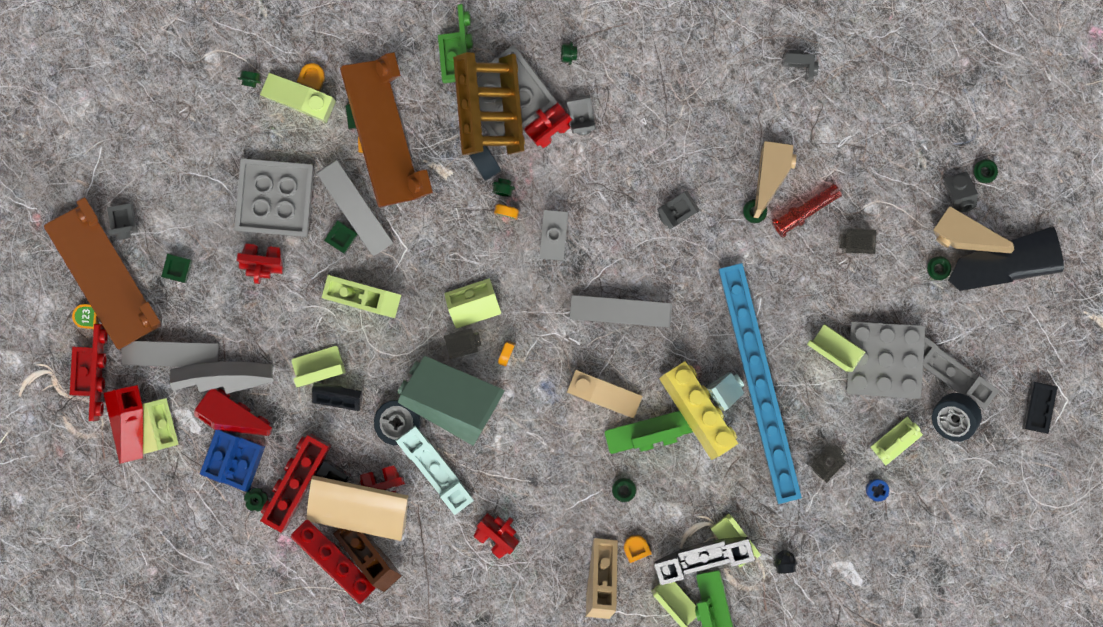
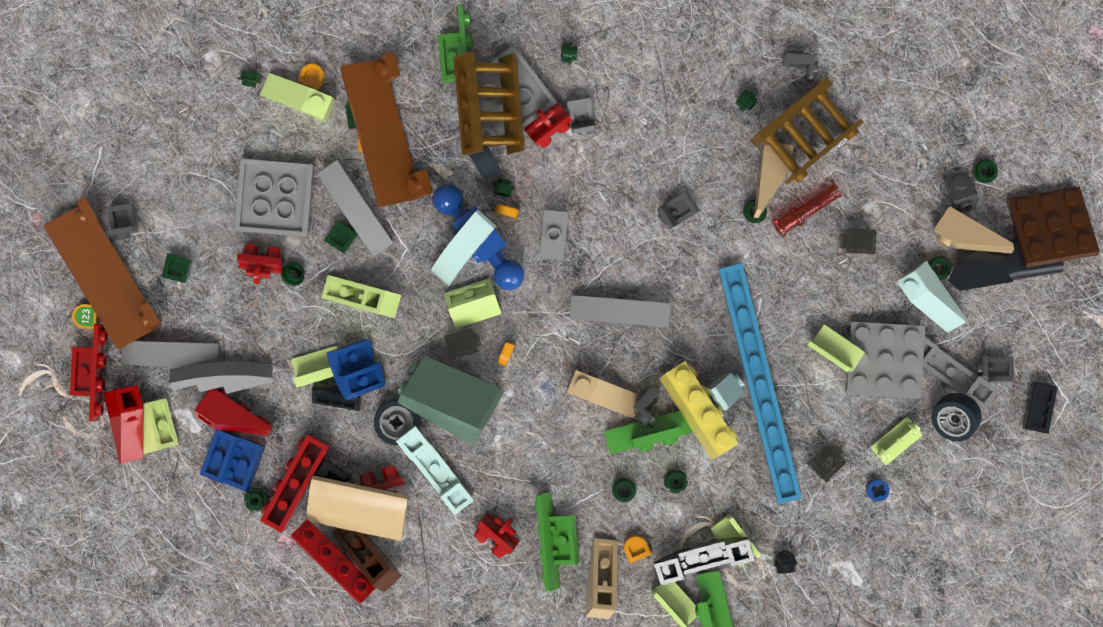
(297, 272): none -> dark green plate
(355, 369): none -> blue slope
(462, 247): none -> light aqua slope
(507, 273): none -> blue brick
(557, 540): none -> bright green bracket
(646, 401): none -> dark grey bracket
(682, 482): none -> dark green plate
(747, 100): none -> dark green plate
(786, 122): none -> pearl gold fence
(931, 297): none -> light aqua slope
(997, 369): none -> dark grey bracket
(1052, 227): none -> reddish brown plate

